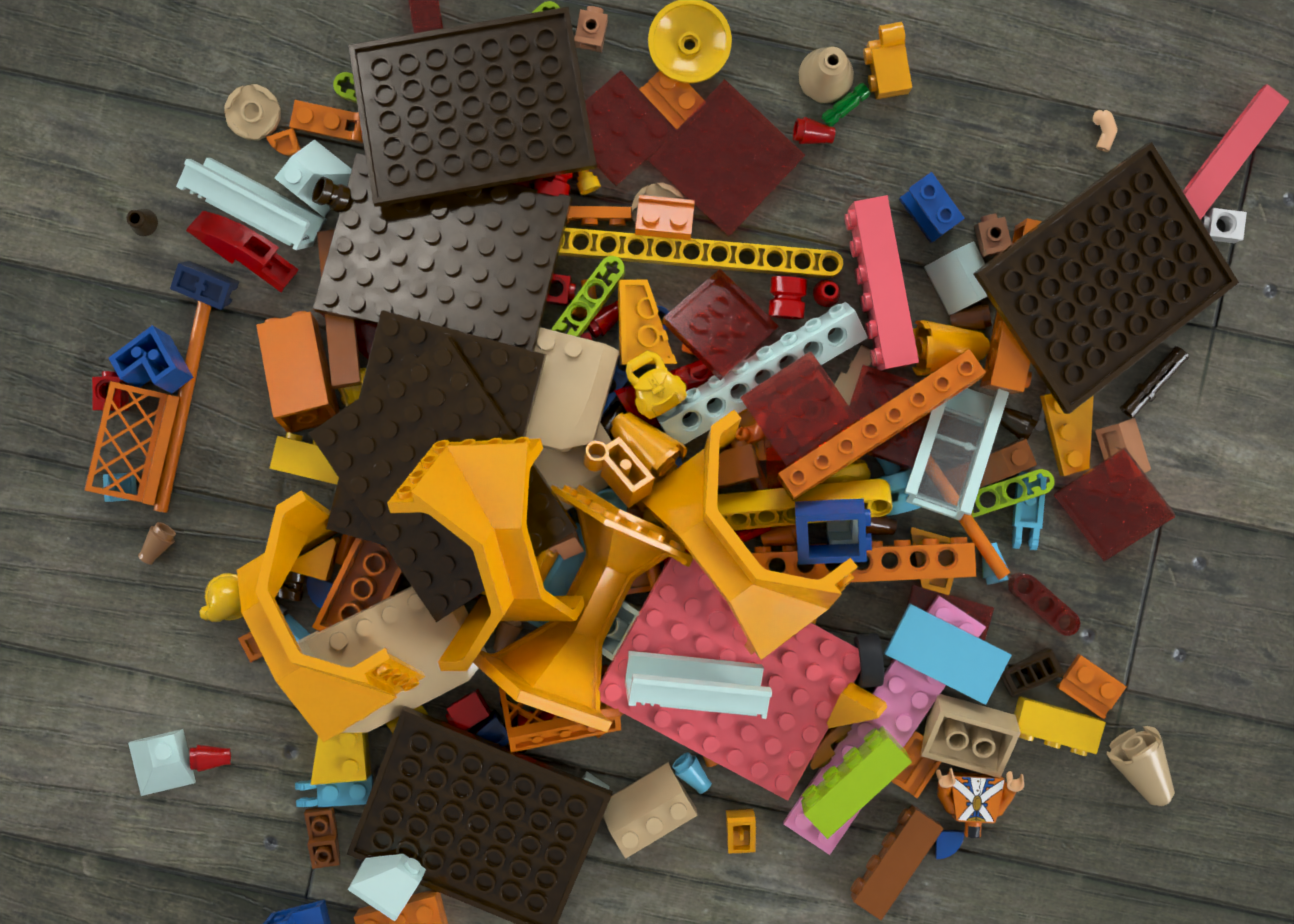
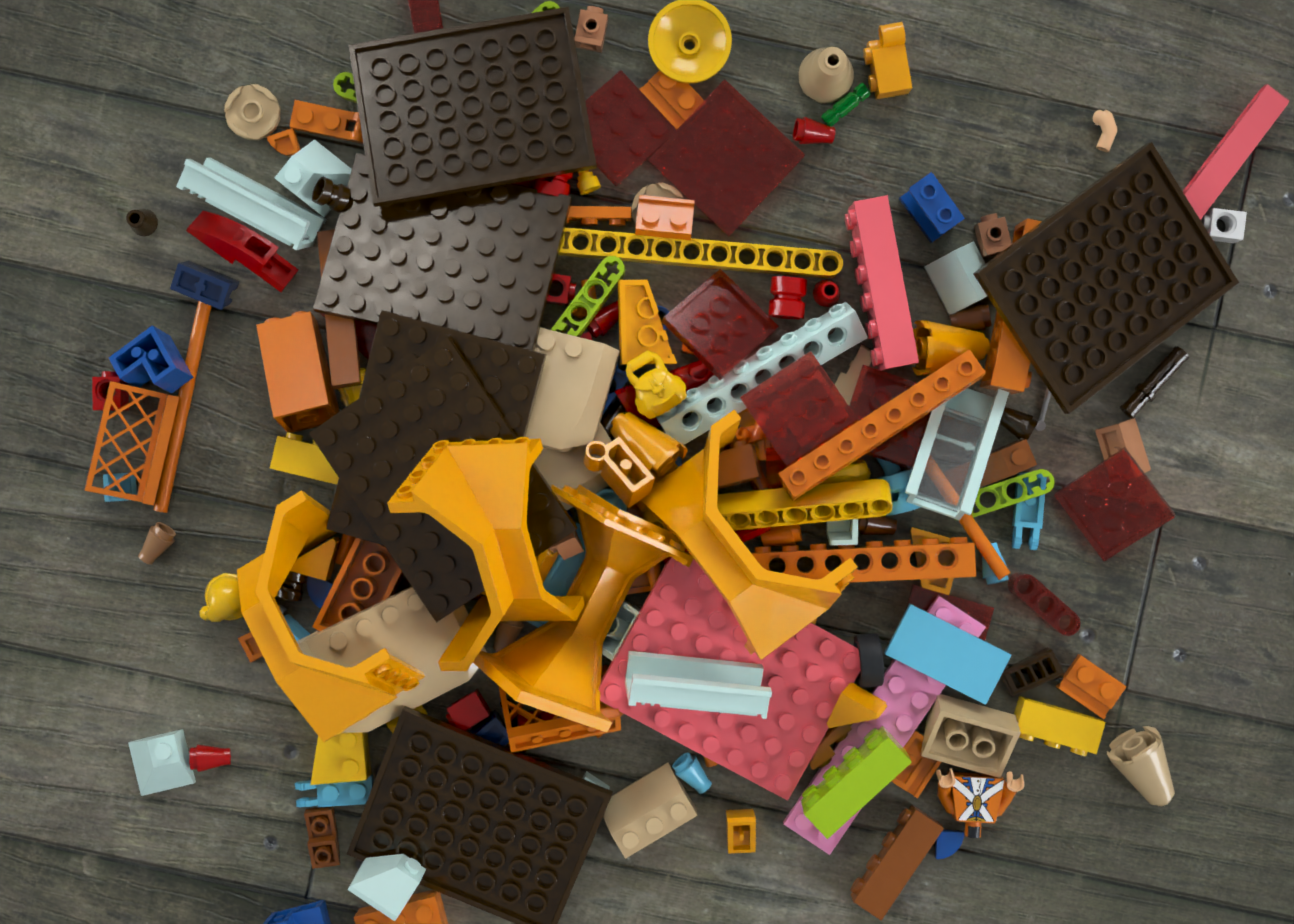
(831, 511): blue window -> none
(1069, 434): light orange wing -> none

